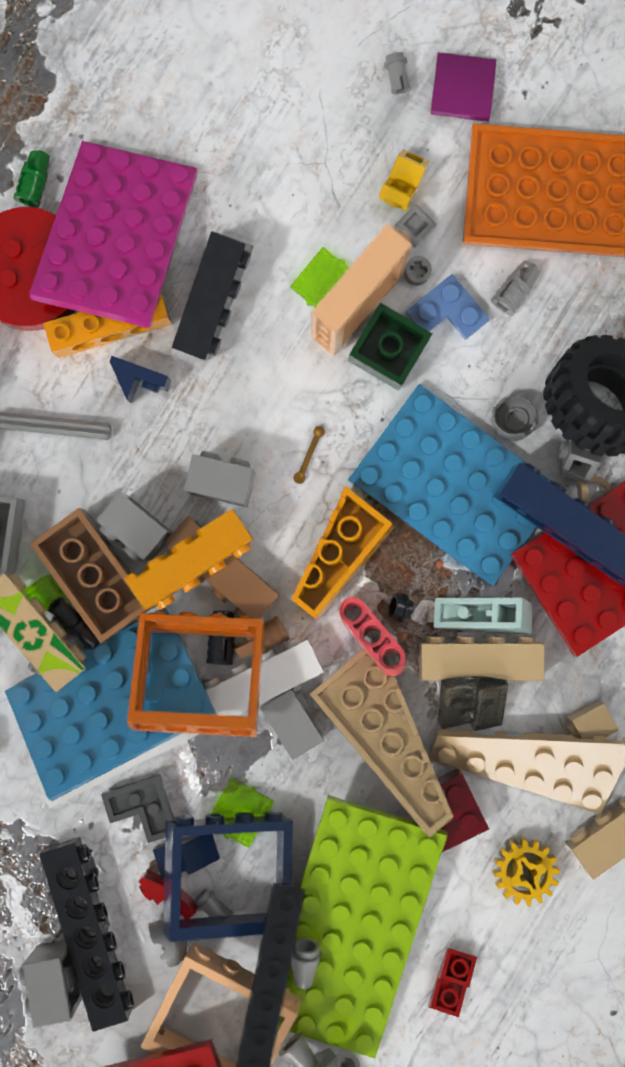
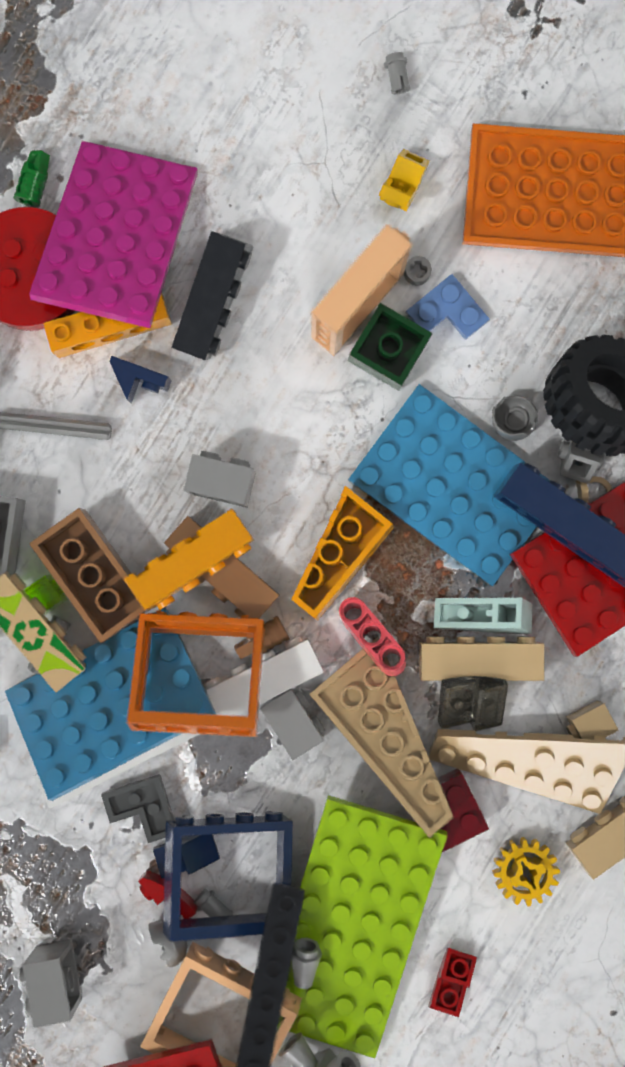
(73, 622): black pin -> none
(101, 1009): black brick -> none
(133, 526): light grey brick -> none
(221, 647): black hinge -> none
(241, 798): clear neon green piece -> none
(299, 477): pearl gold hinge -> none
(319, 277): clear neon green piece -> none
(400, 607): black plate -> none
(416, 225): light grey tile -> none
(463, 87): magenta slope -> none
(516, 288): light grey hinge -> none

